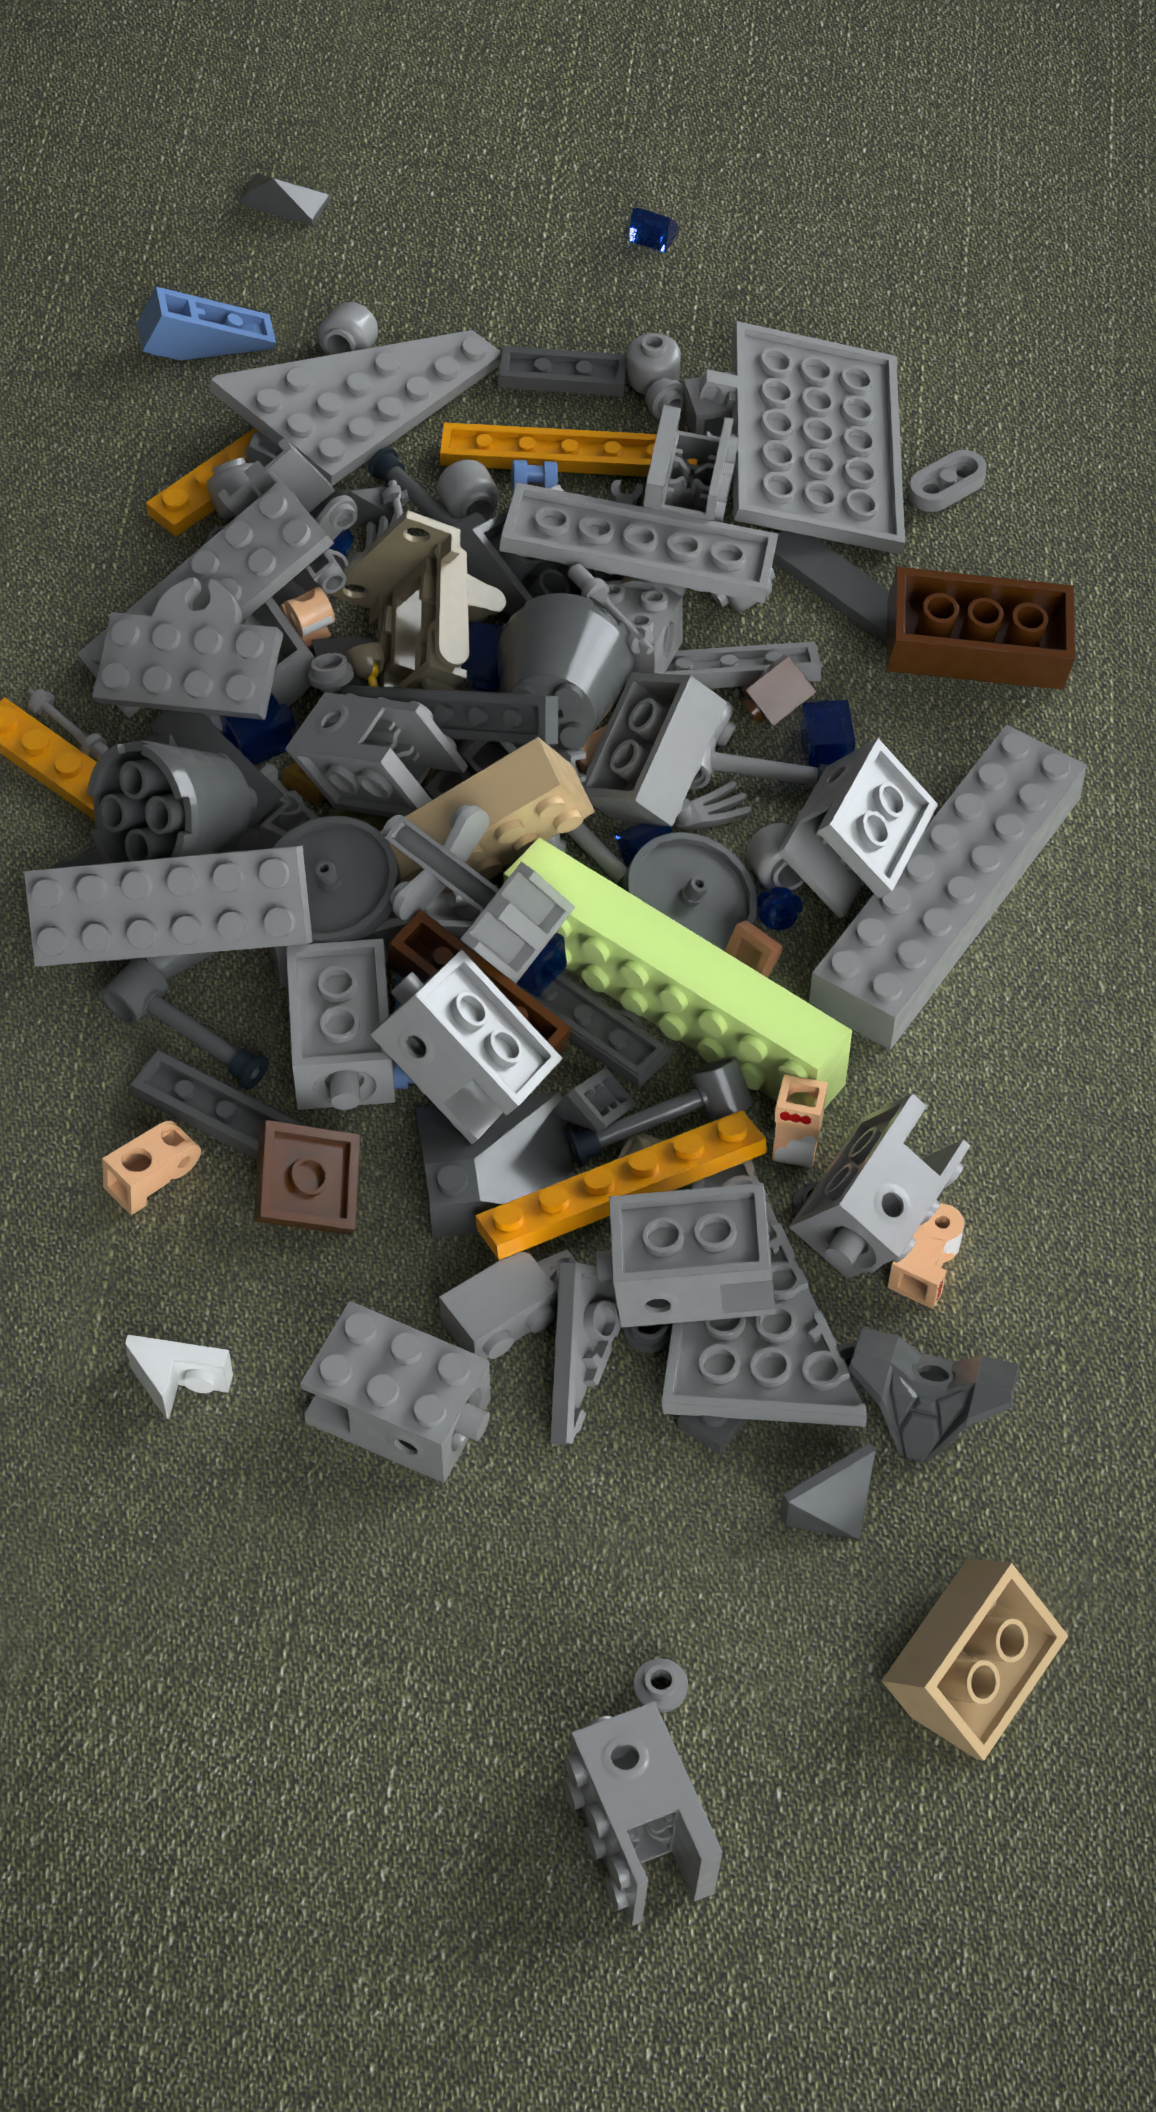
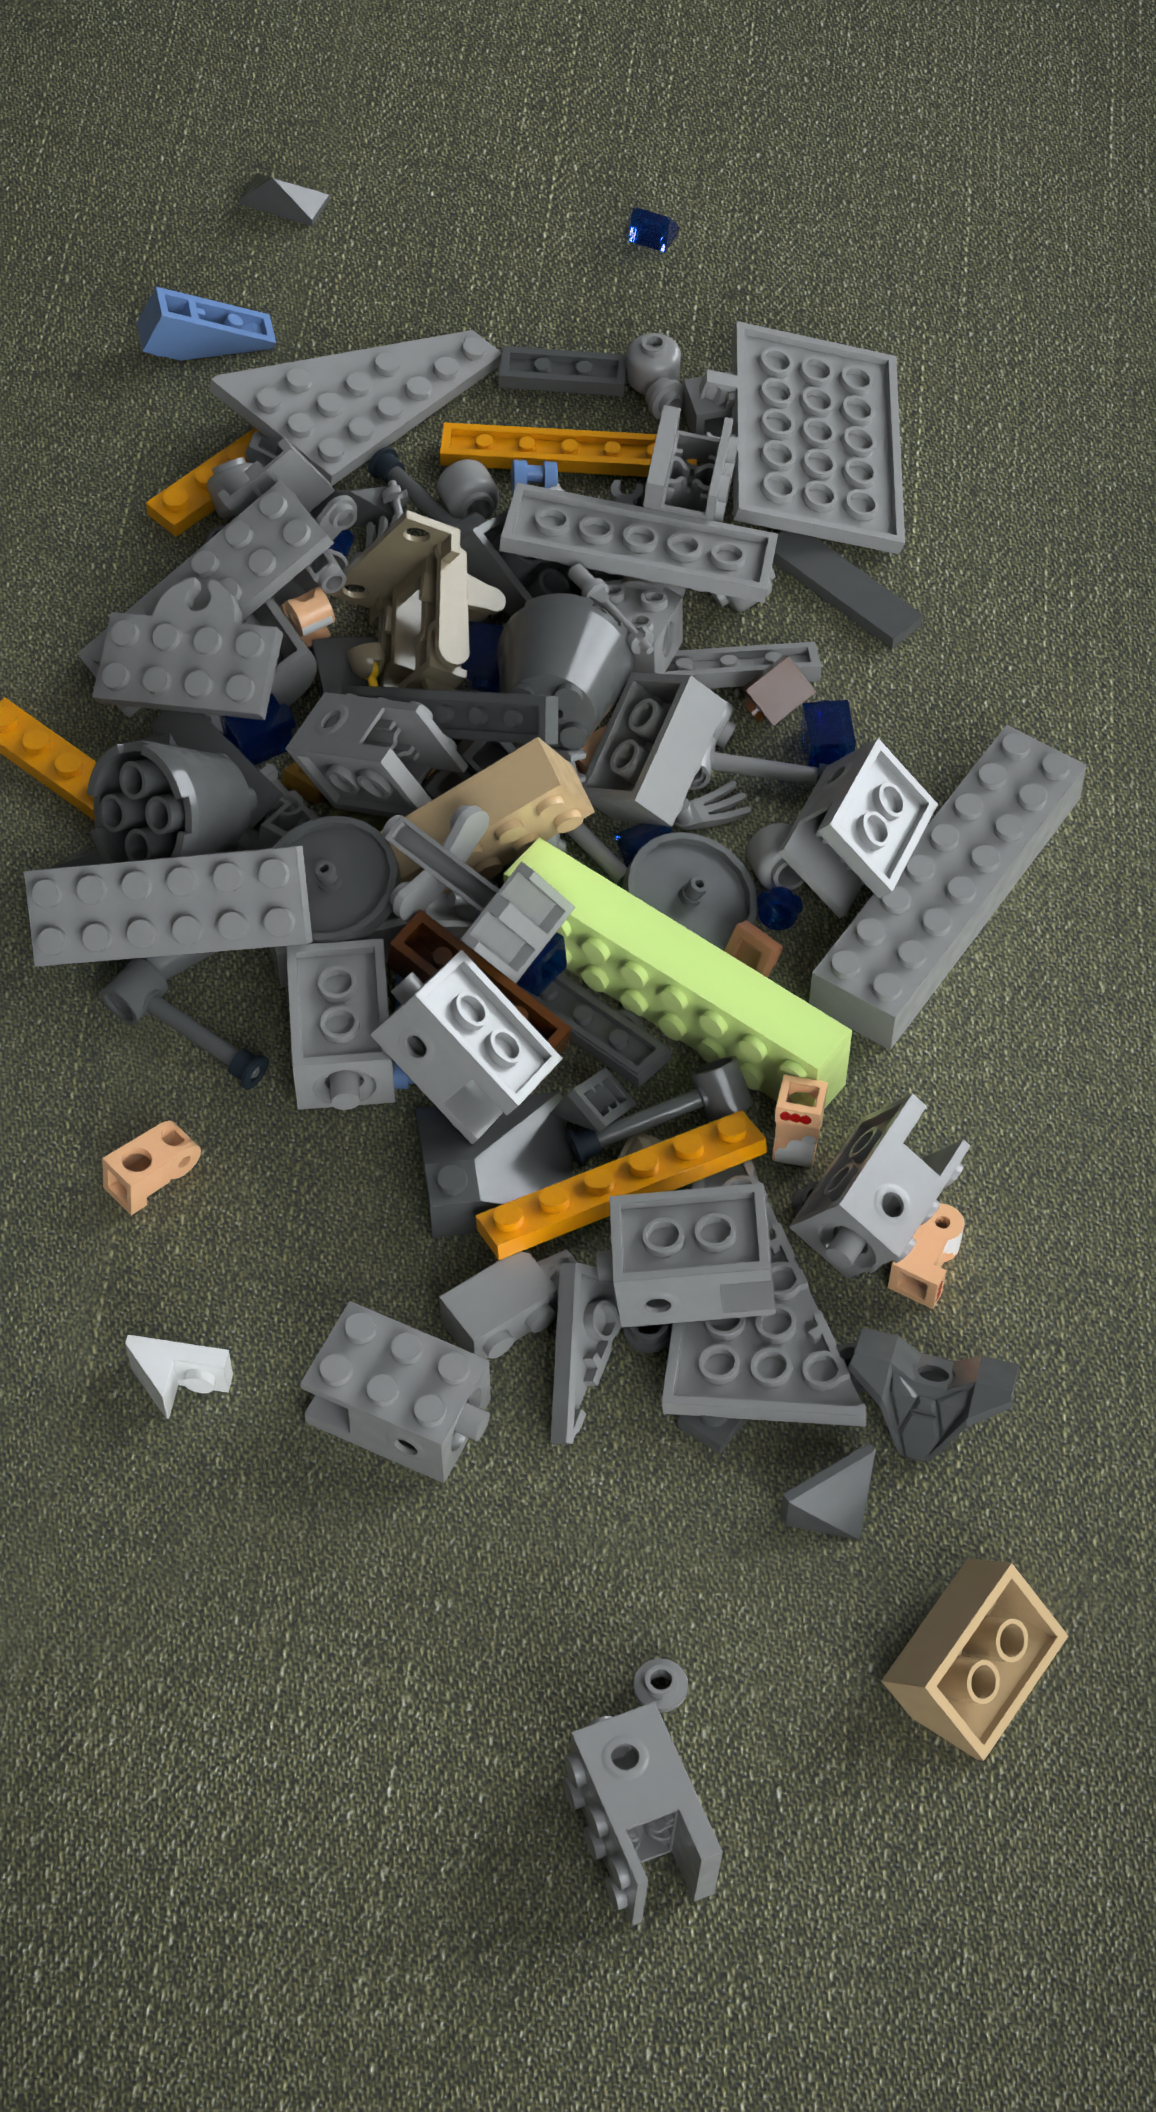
(42, 703): light grey piece -> none
(204, 1102): dark grey plate -> none
(307, 1177): reddish brown plate -> none
(330, 672): light grey plate -> none
(347, 329): light grey head -> none
(942, 481): light grey plate -> none
(980, 628): reddish brown brick -> none

